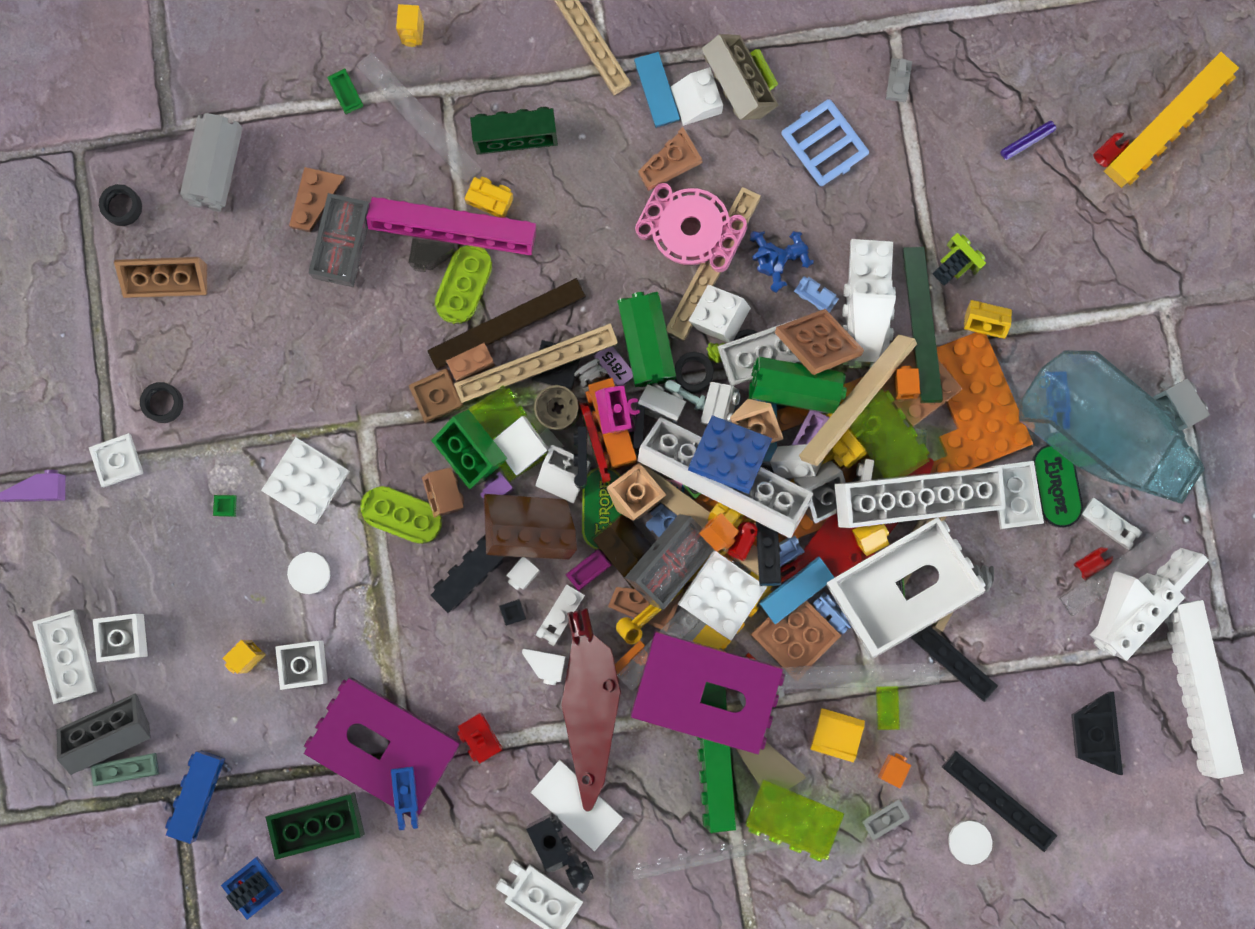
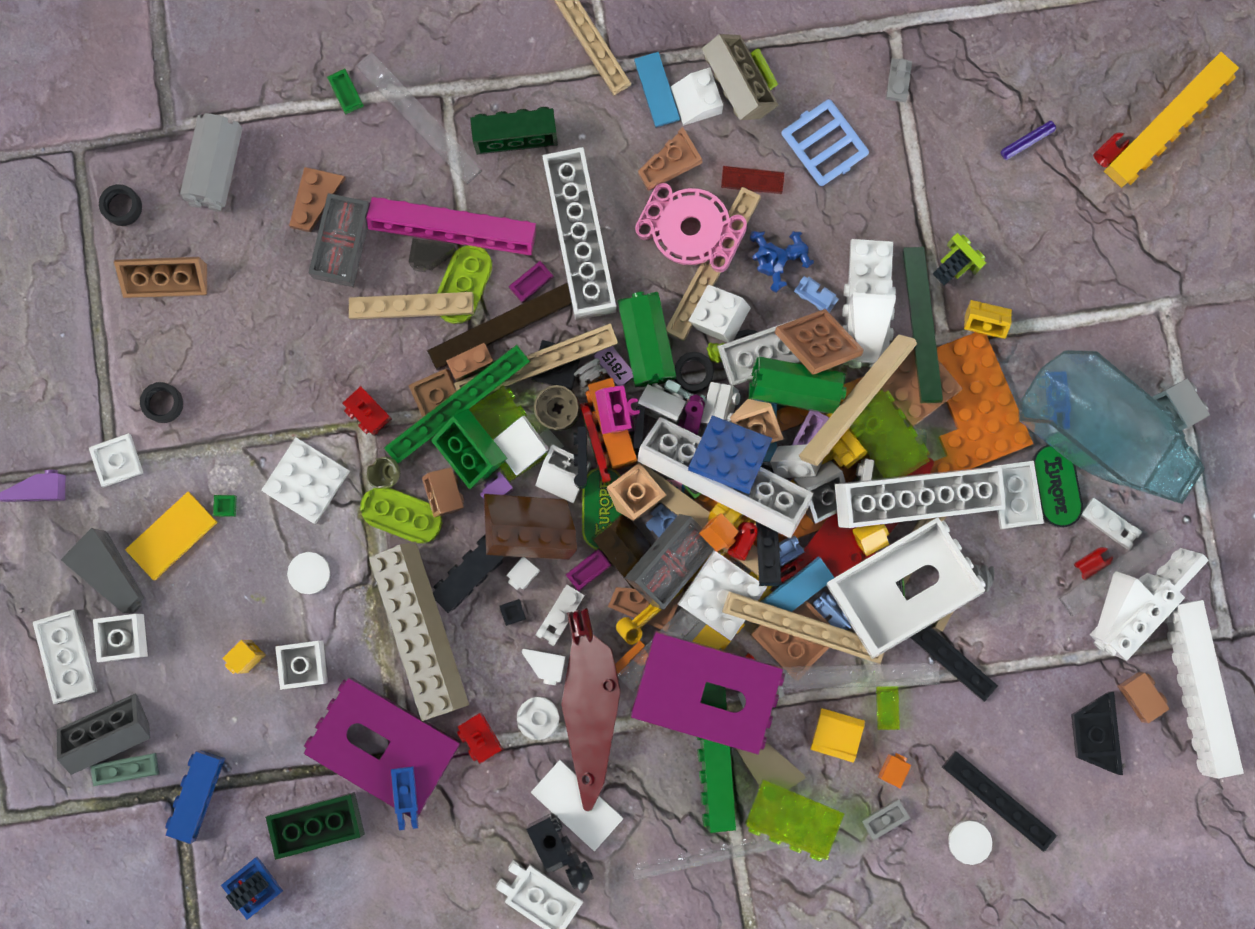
(103, 568): none -> dark grey slope
(171, 536): none -> yellow tile
(367, 411): none -> red brick
(383, 473): none -> olive hair
(410, 25): yellow brick -> none
(411, 305): none -> tan plate
(418, 631): none -> brick
(456, 403): none -> green plate
(489, 197): yellow brick -> none
(531, 281): none -> magenta tile
(538, 718): none -> white tile
(579, 233): none -> white brick
(694, 411): none -> magenta leg
(752, 179): none -> clear red tile
(796, 625): none -> tan tile
(907, 383): orange brick -> none
(1144, 697): none -> nougat brick

